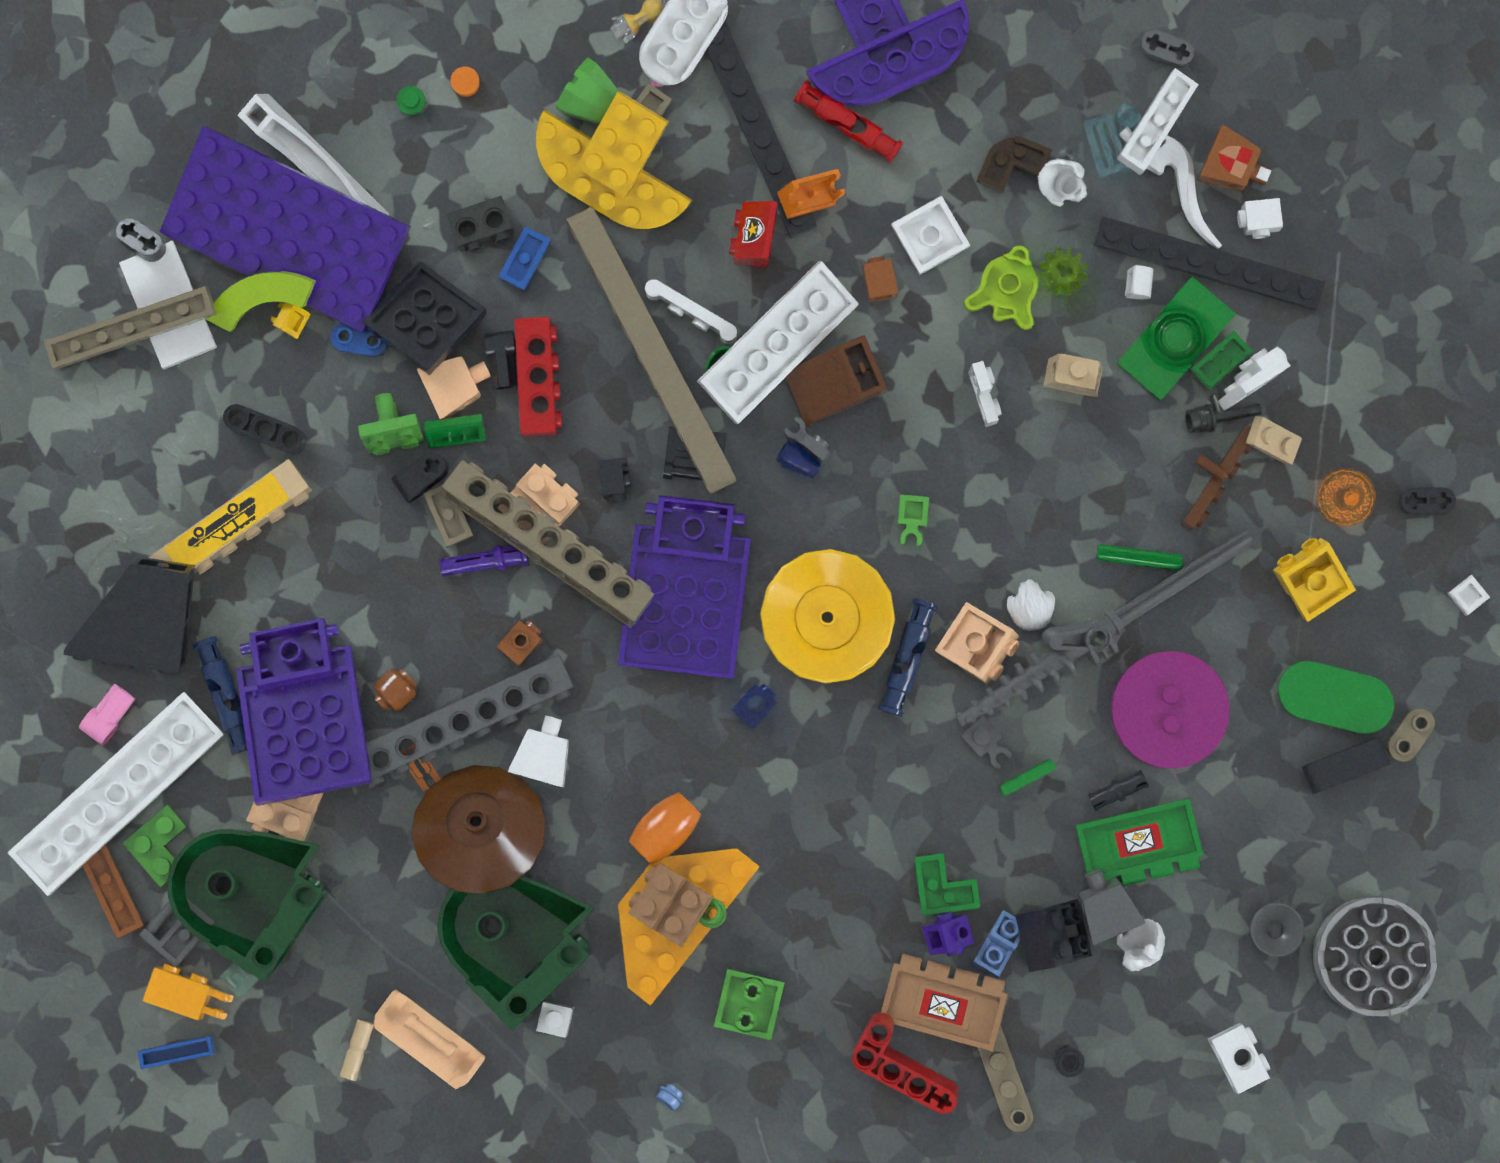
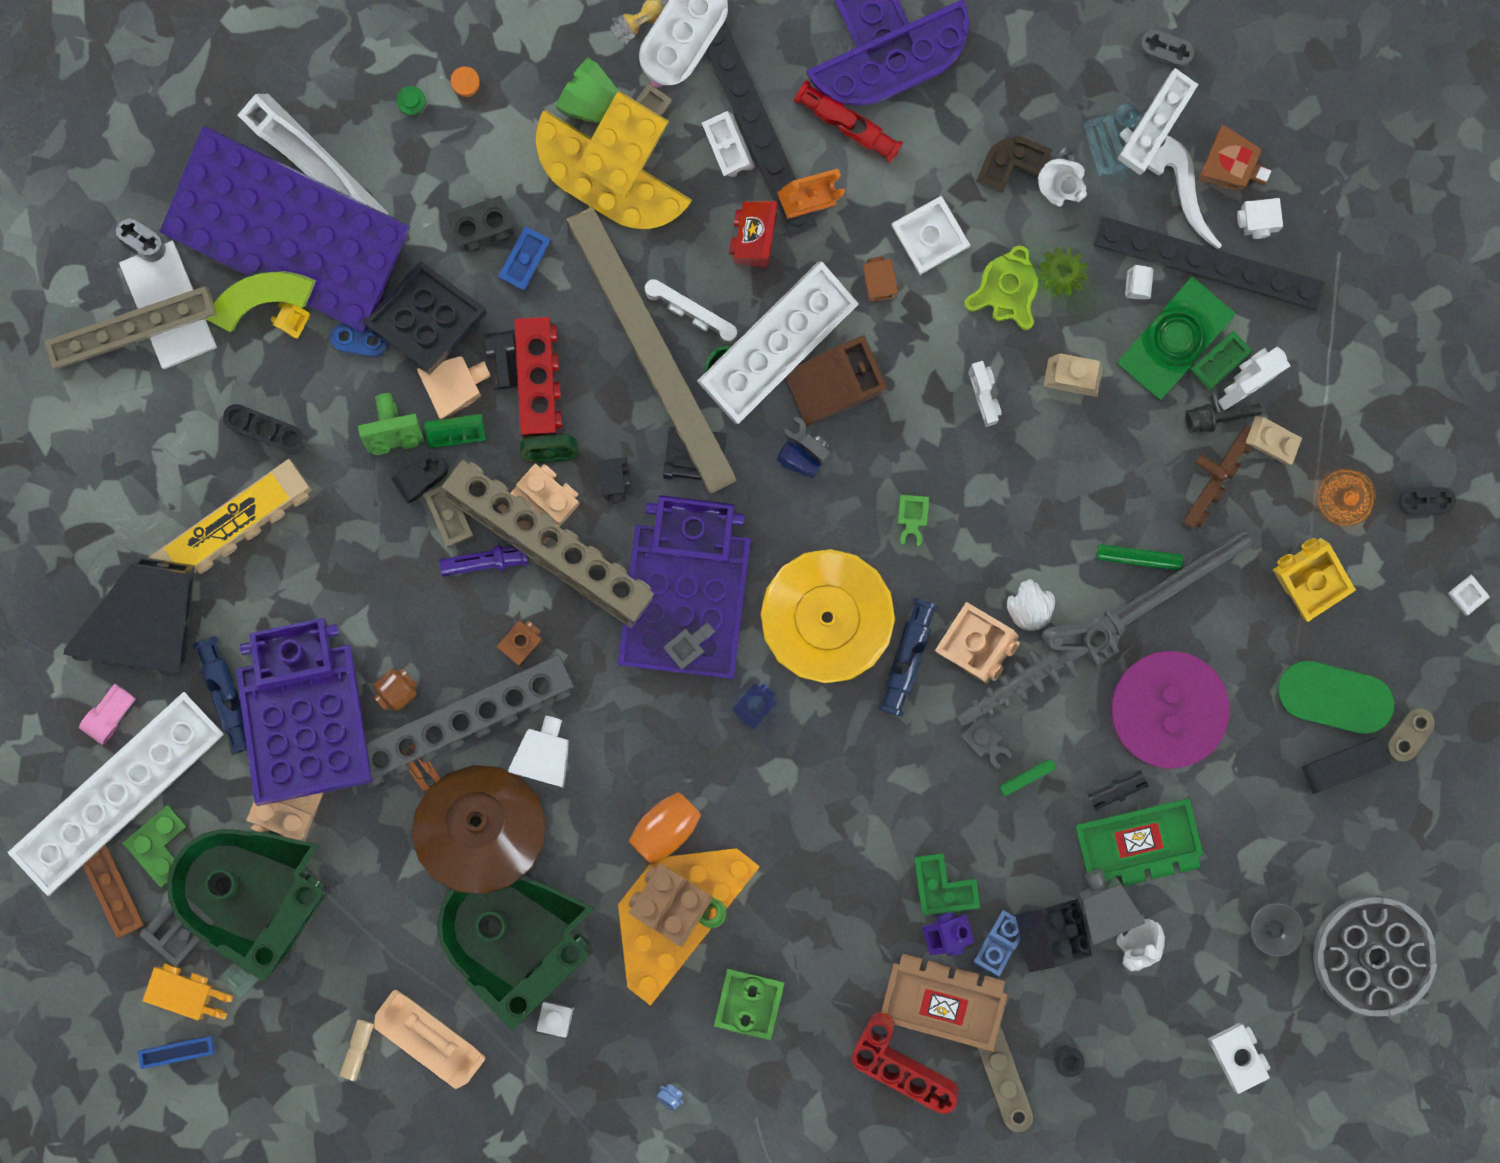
(548, 448): none -> dark green plate
(687, 647): none -> dark grey plate
(728, 144): none -> white hinge

